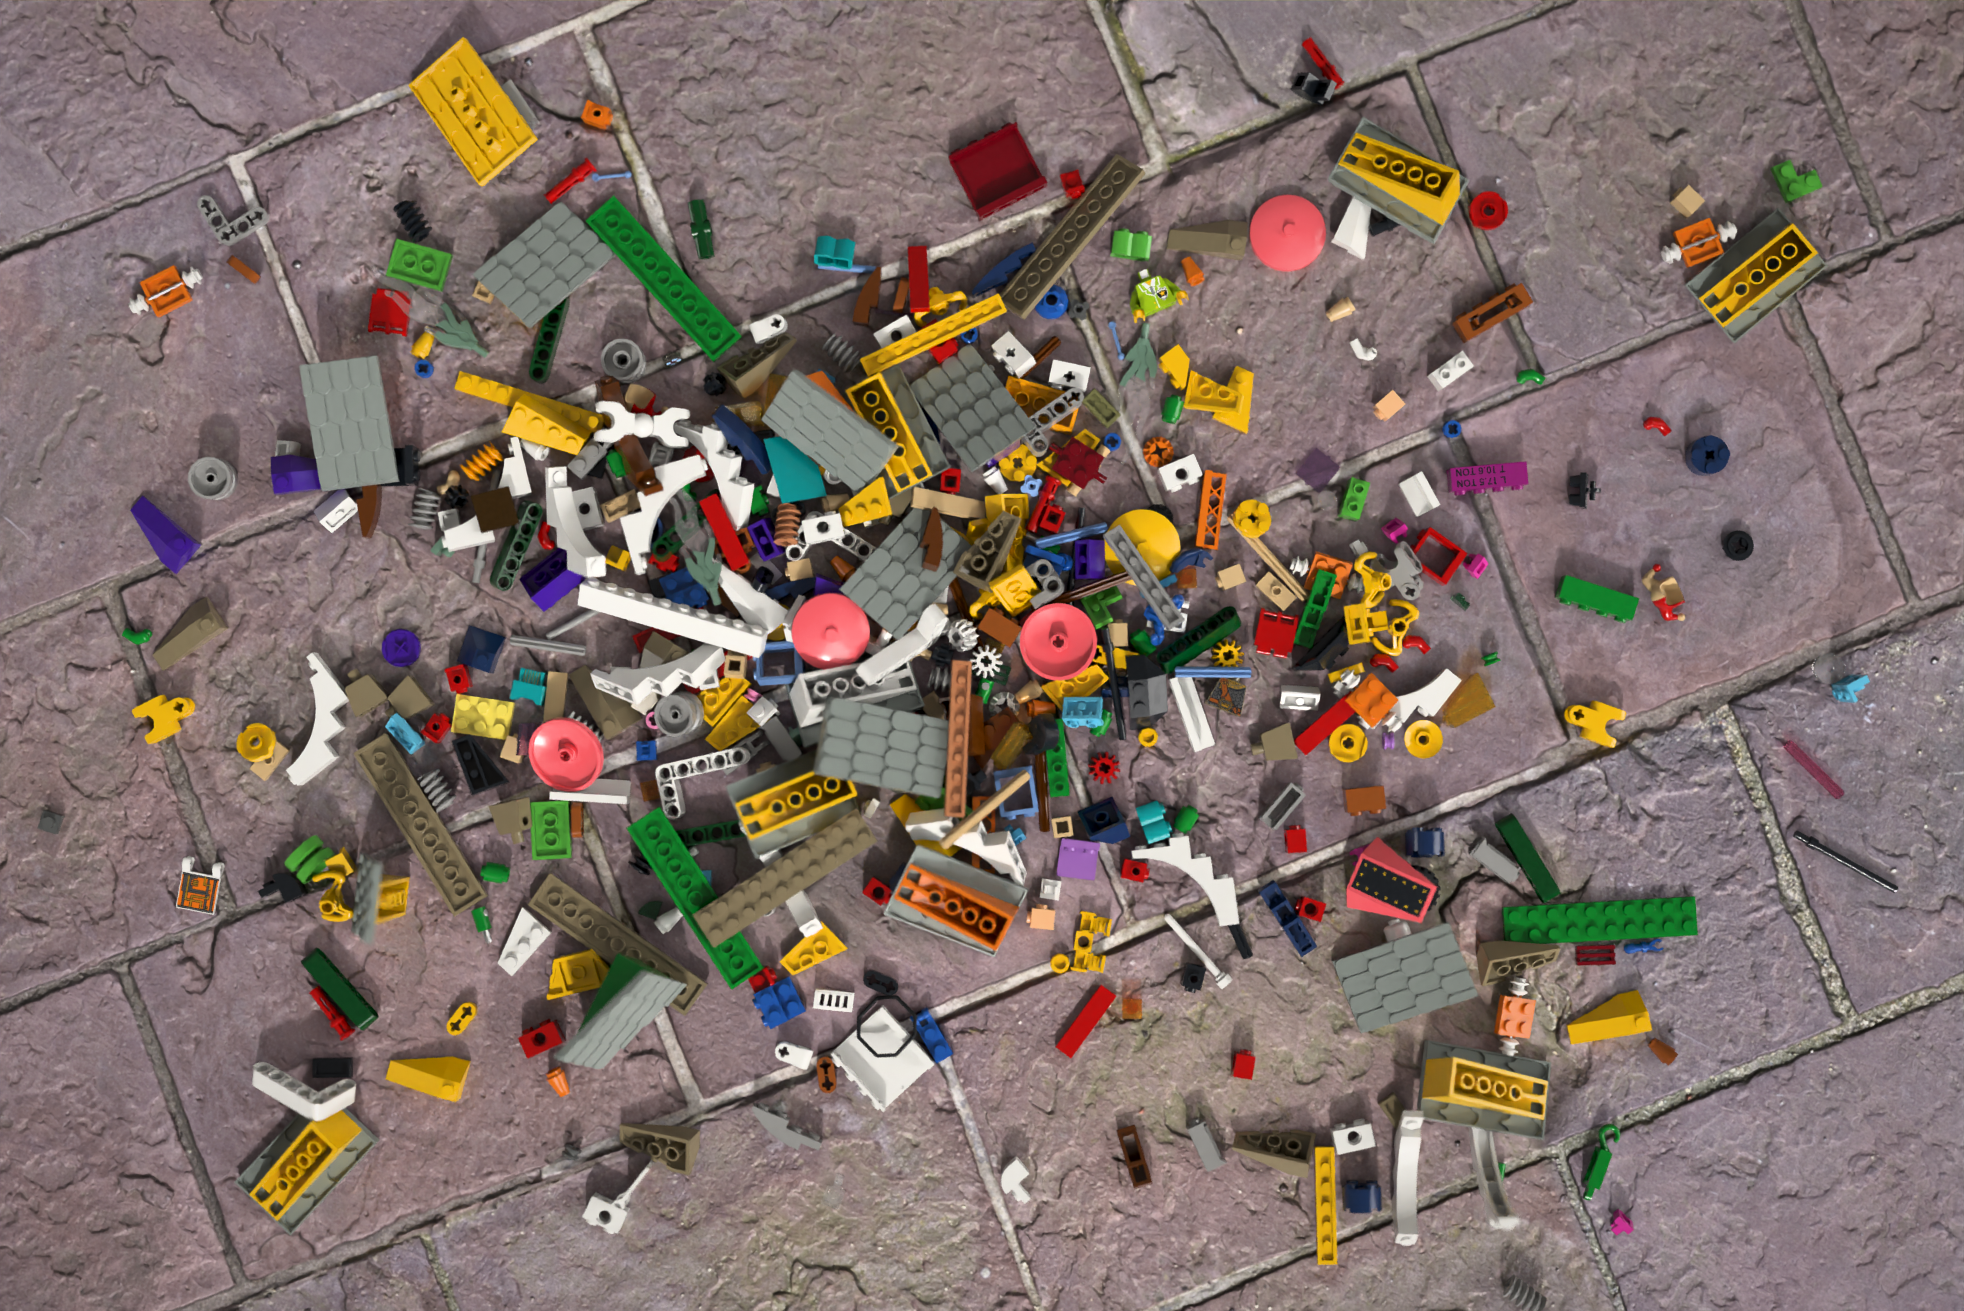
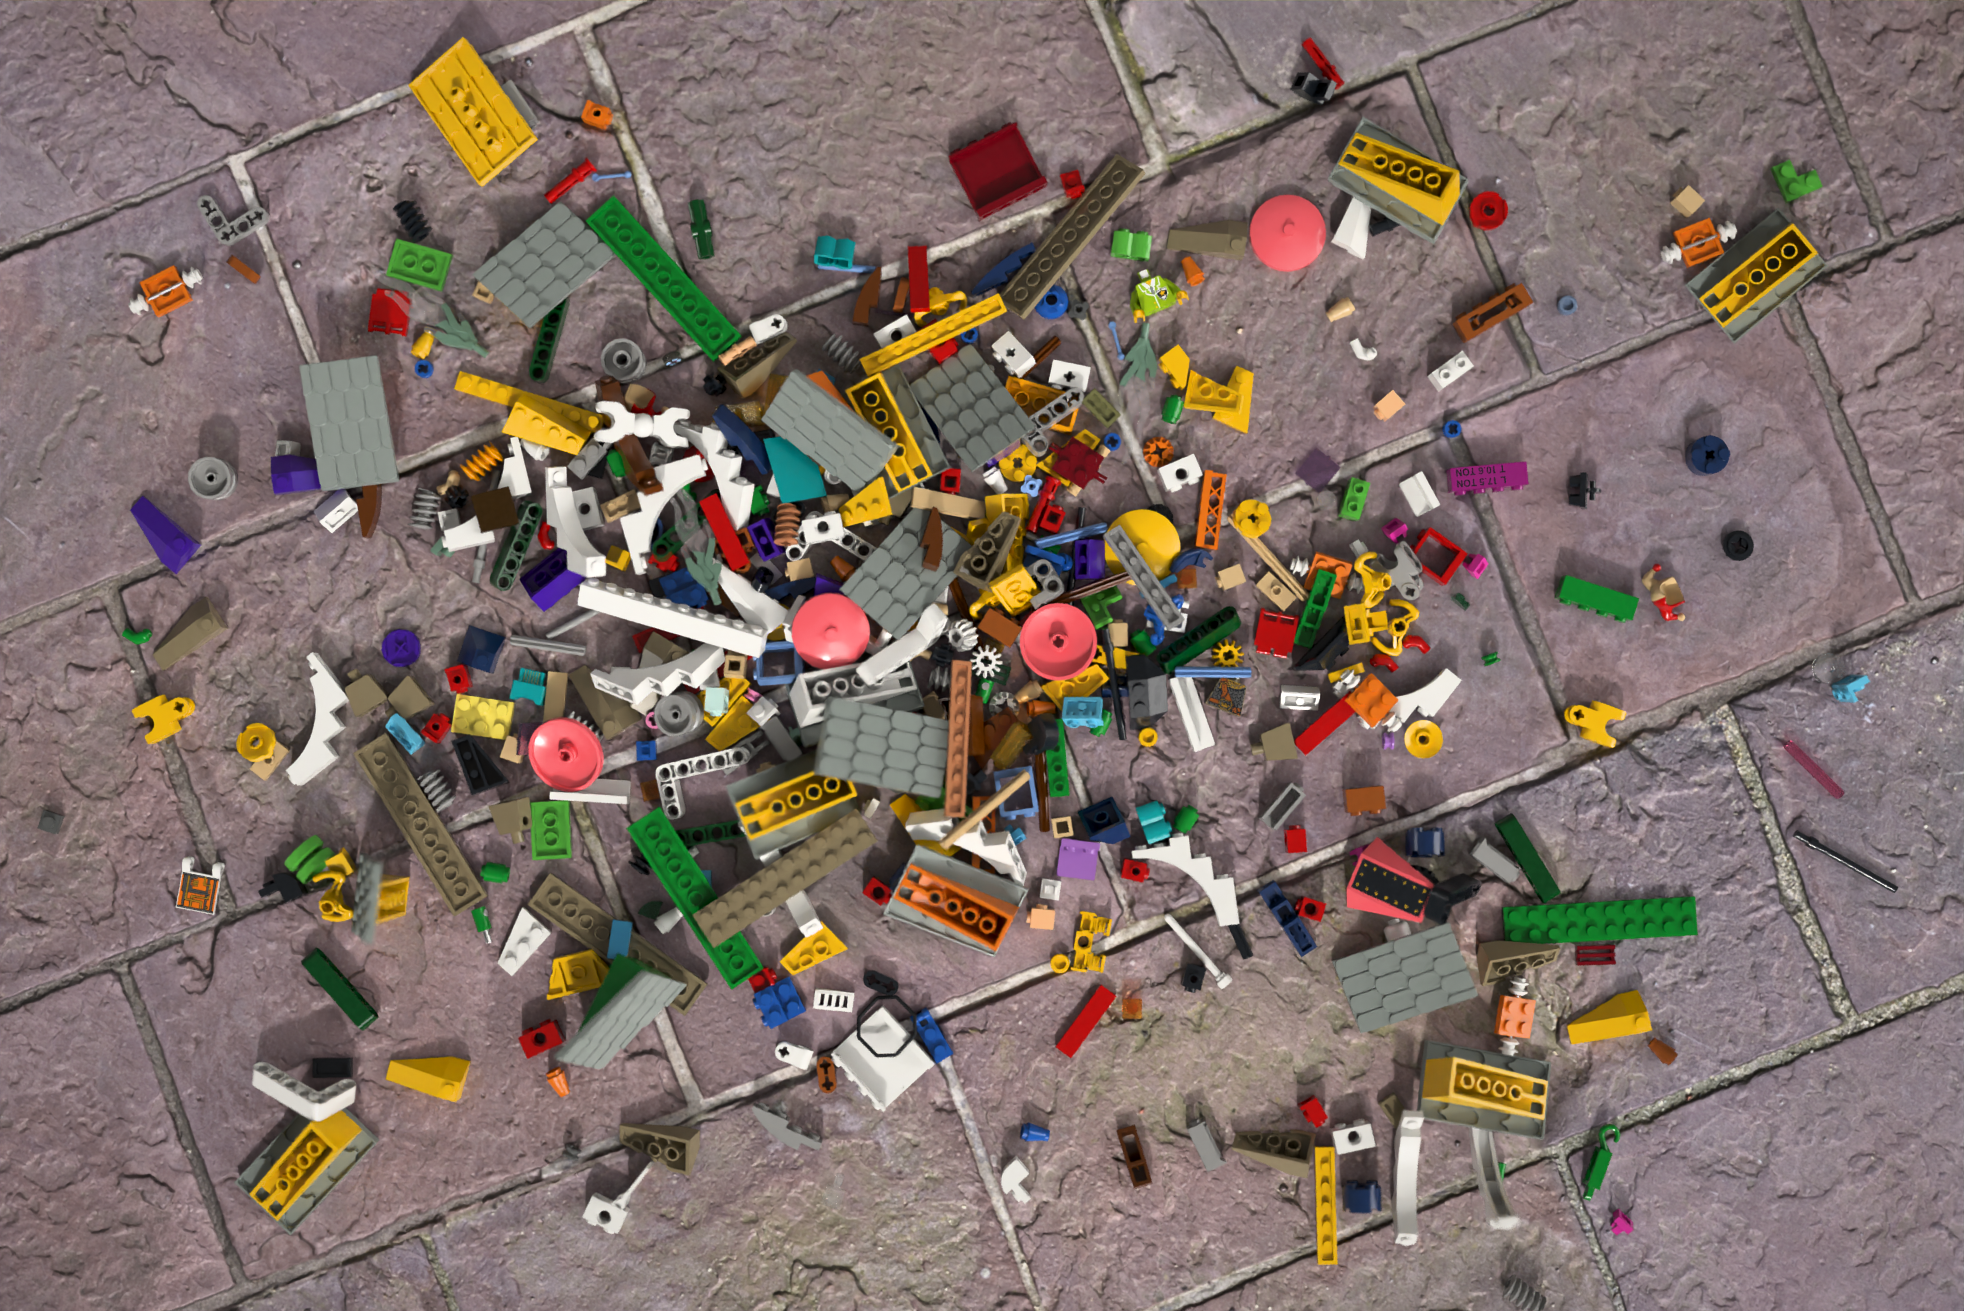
(337, 1022): red pin -> none
(407, 465): black bracket -> none
(459, 1015): yellow beam -> none
(577, 819): dark orange beam -> none
(619, 938): none -> dark azure tile
(716, 701): none -> light aqua brick
(737, 350): none -> light nougat pin
(1032, 1132): none -> blue cone
(1107, 762): red gear -> none
(1243, 1064): red brick -> none
(1313, 1111): none -> red brick
(1353, 752): yellow plate -> none
(1449, 893): none -> black beam
(1468, 702): clear yellow slope -> none
(1530, 374): green arm -> none
(1567, 305): none -> sand blue tile
(1643, 946): blue piece -> none
(1658, 423): red arm -> none

